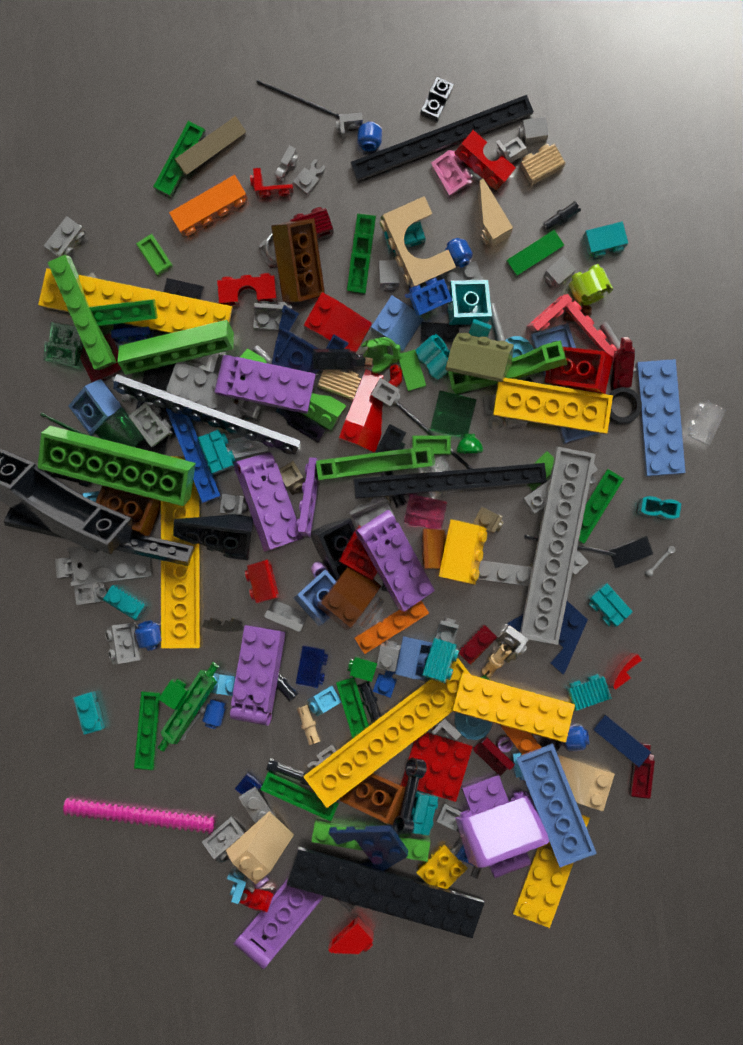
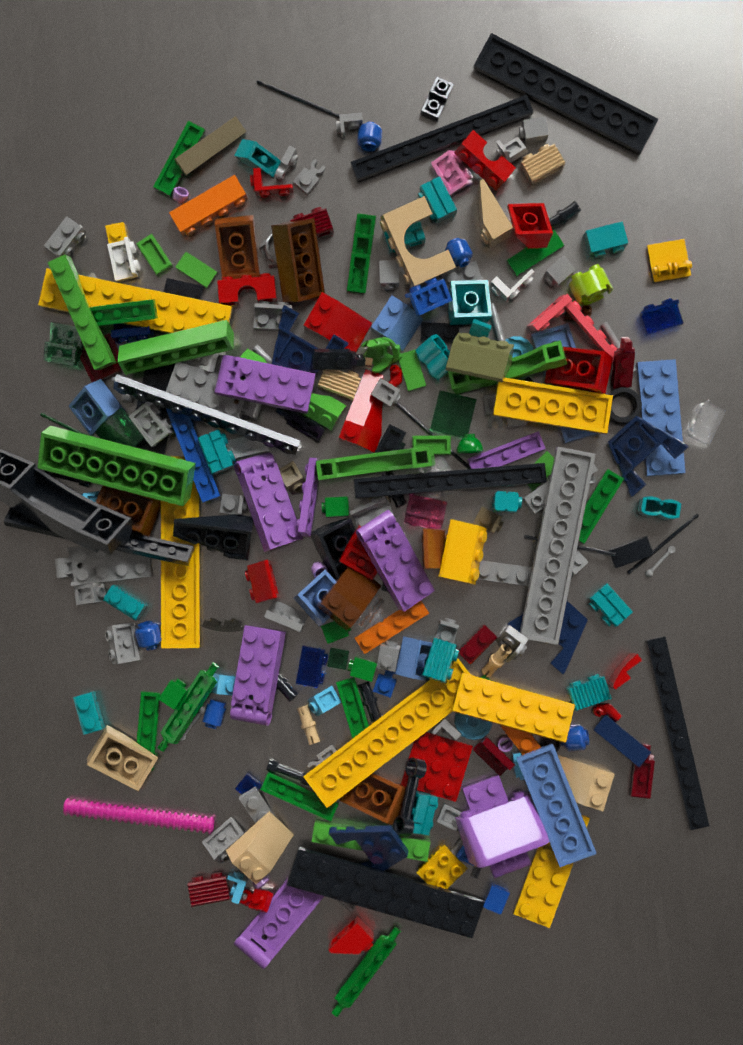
(116, 232): none -> yellow plate
(121, 758): none -> tan slope
(123, 260): none -> white bracket
(180, 194): none -> lavender hinge
(196, 270): none -> bright green tile
(208, 890): none -> dark red brick
(237, 246): none -> dark orange slope
(257, 156): none -> teal slope
(334, 632): none -> green brick
(336, 507): none -> green brick
(338, 658): none -> clear green plate
(365, 971): none -> green plate
(438, 200): none -> teal brick
(495, 898): none -> blue panel
(502, 290): none -> white bracket
(506, 502): none -> teal brick
(508, 452): none -> medium lavender plate
(531, 224): none -> red slope
(565, 93): none -> black plate
(606, 709): none -> red arm
(635, 444): none -> dark blue wing
(661, 316): none -> clear blue bracket
(664, 542): none -> black piece
(669, 260): none -> yellow hinge
(677, 733): none -> black plate

